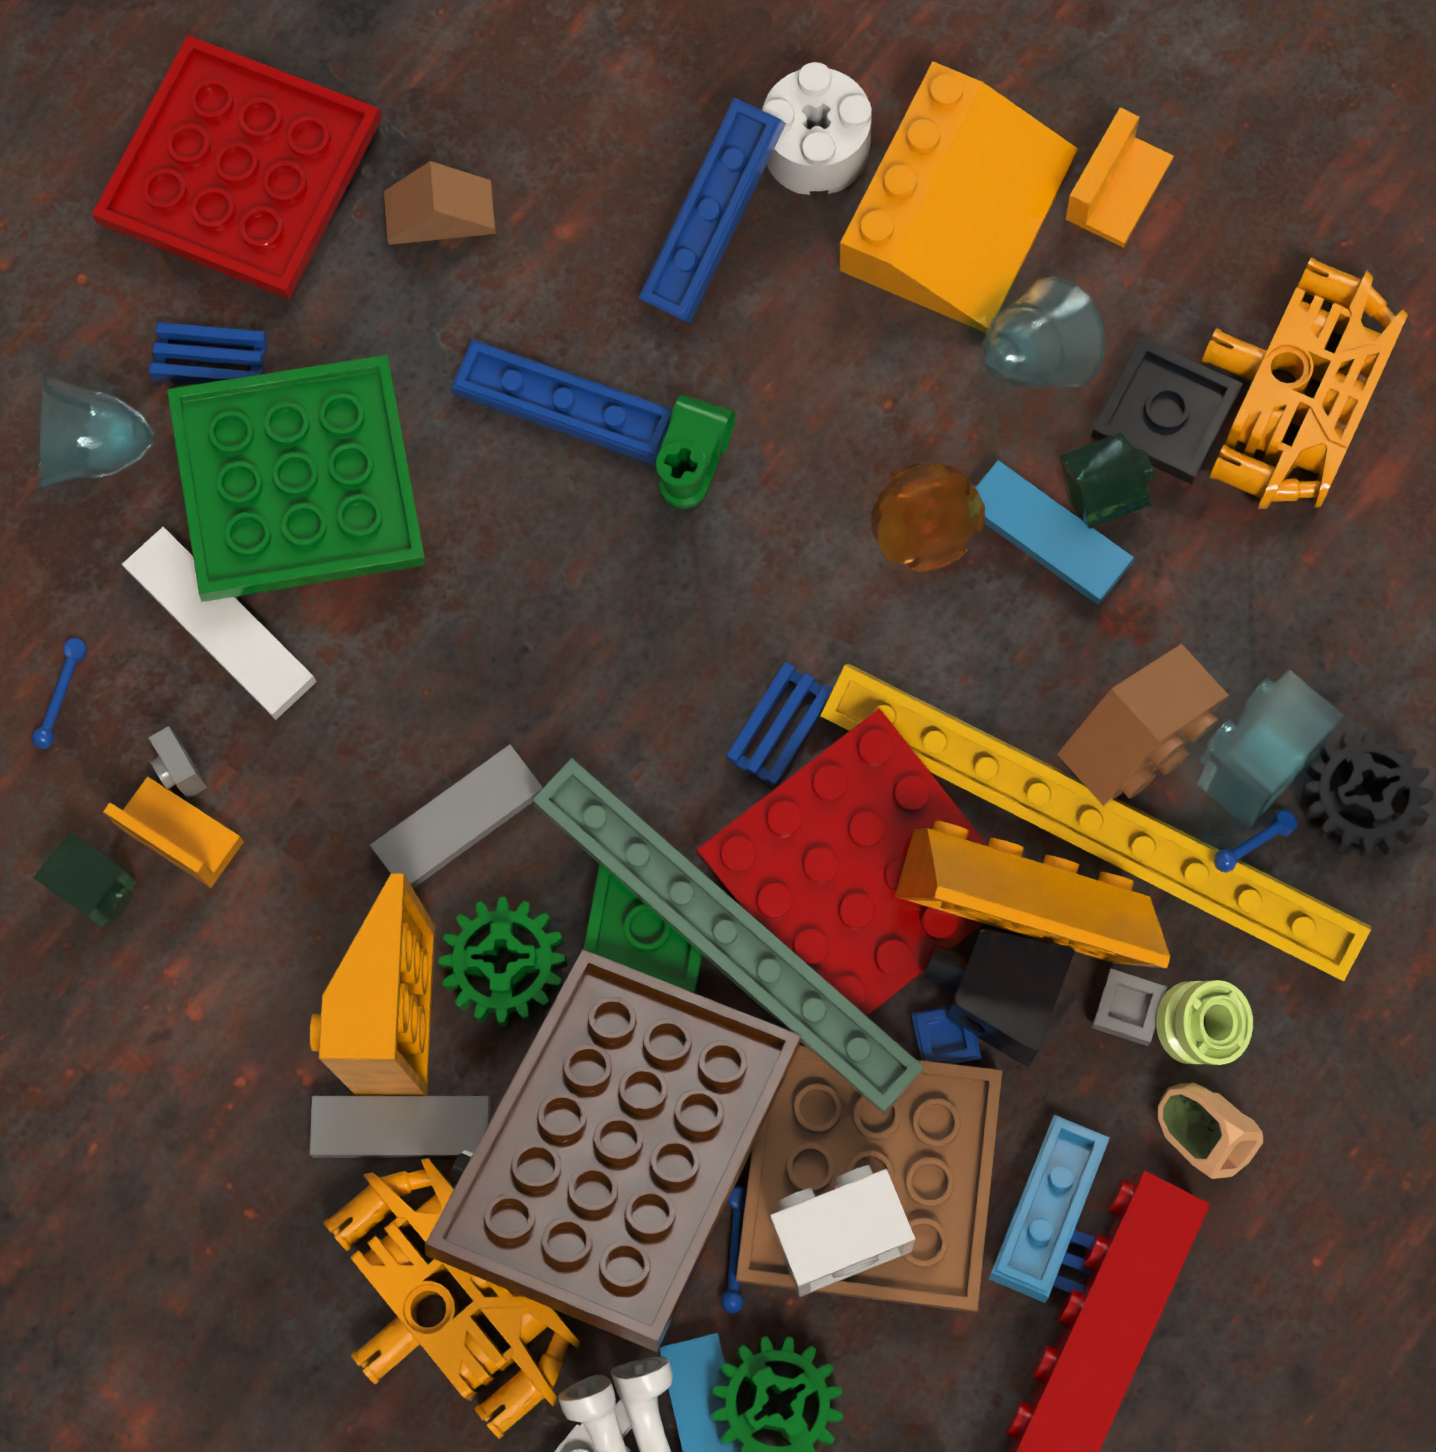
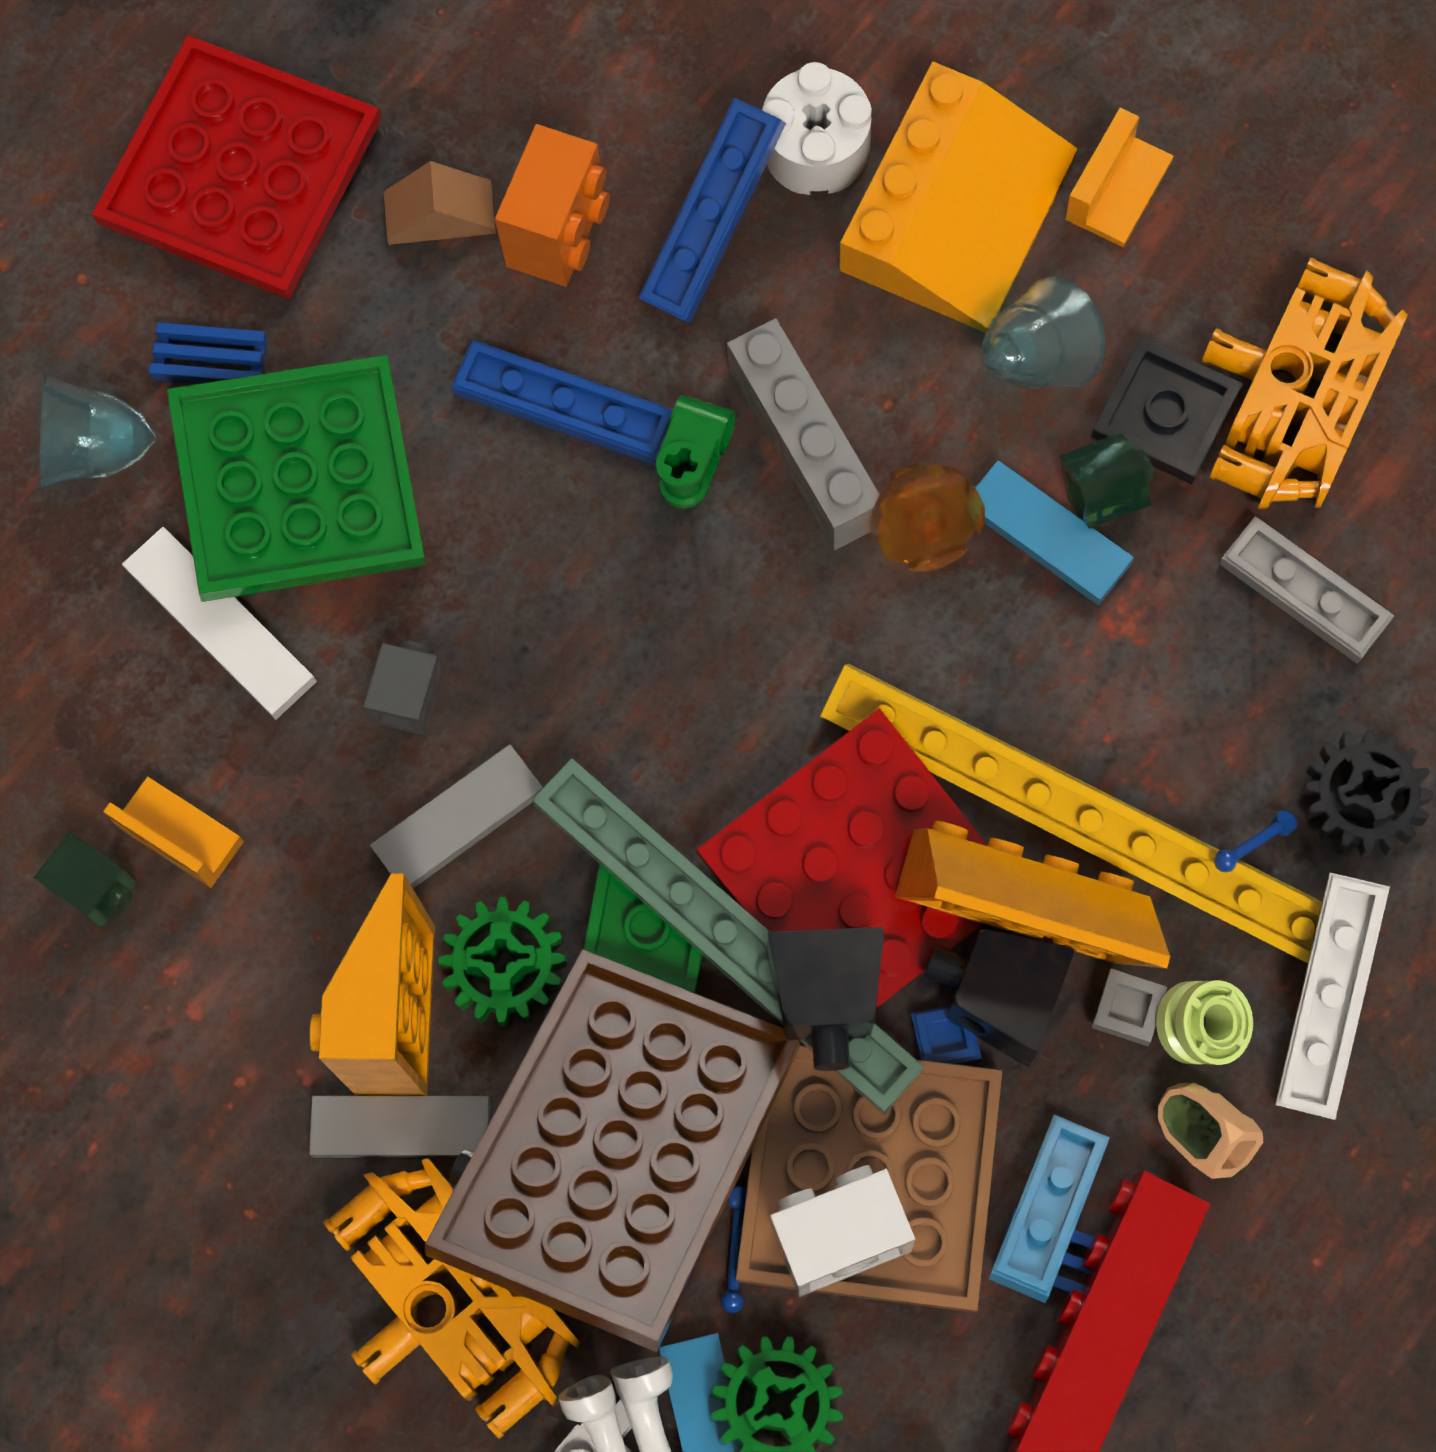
(75, 651): blue hinge -> none
(174, 764): light grey plate -> none
(404, 687): none -> dark grey brick
(552, 206): none -> orange brick
(803, 432): none -> light grey brick
(803, 685): blue tile -> none
(826, 987): none -> black torso
(1144, 726): medium nougat brick -> none
(1268, 748): clear light blue brick -> none
(1306, 589): none -> light grey tile
(1332, 995): none -> white tile

